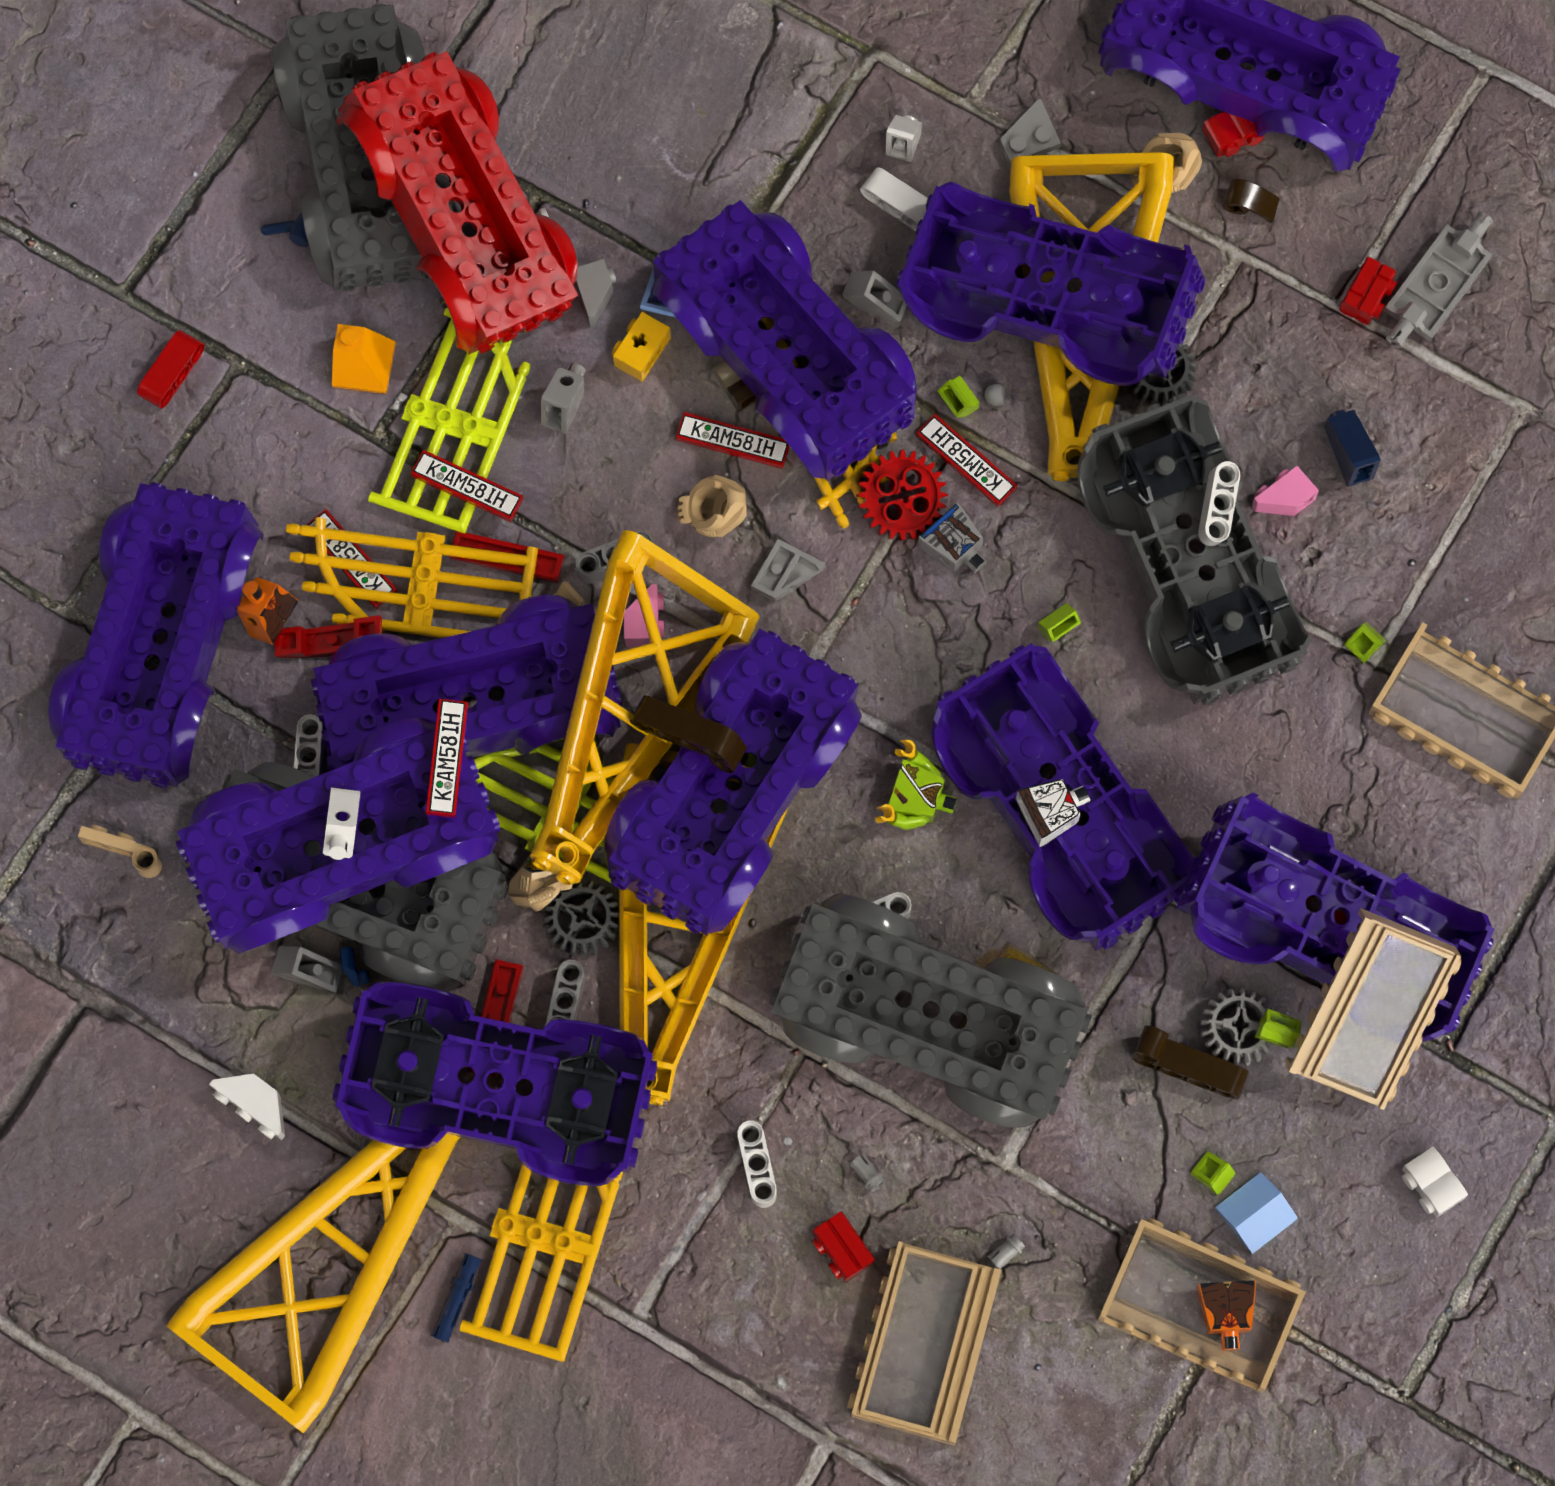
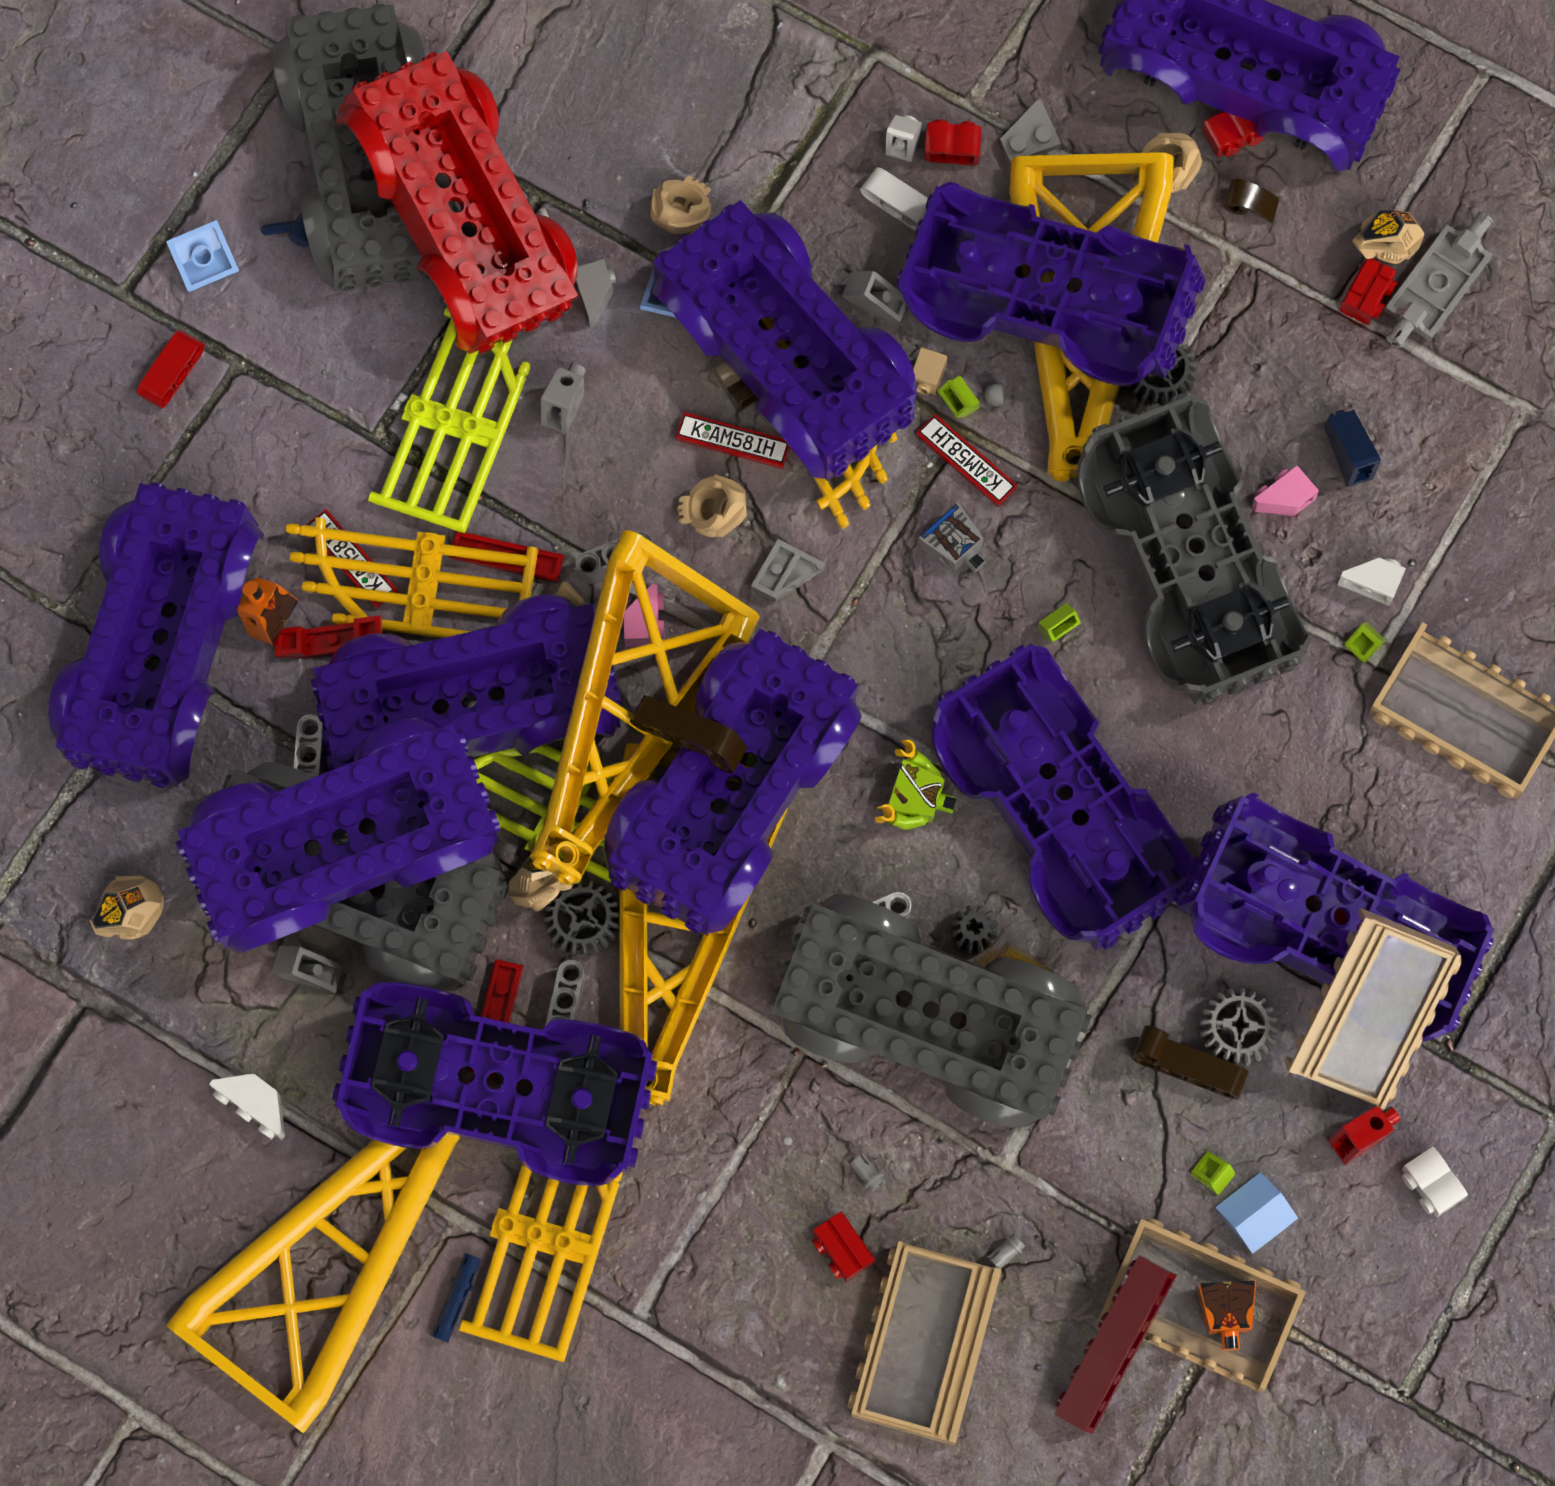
(124, 845): tan plate -> none
(128, 908): none -> tan helmet
(202, 256): none -> light blue slope
(341, 834): white torso -> none
(349, 967): blue arm -> none
(361, 359): light orange slope -> none
(446, 758): tile -> none
(467, 486): tile -> none
(640, 360): yellow brick -> none
(680, 205): none -> tan helmet
(757, 1150): white beam -> none
(895, 471): red gear -> none
(929, 371): none -> tan brick
(952, 143): none -> red brick
(967, 937): none -> dark grey gear
(1051, 808): torso -> none
(1114, 1344): none -> dark red brick
(1227, 492): white beam -> none
(1278, 1029): lime piece -> none
(1364, 1133): none -> red torso
(1374, 579): none -> white slope
(1392, 227): none -> tan helmet

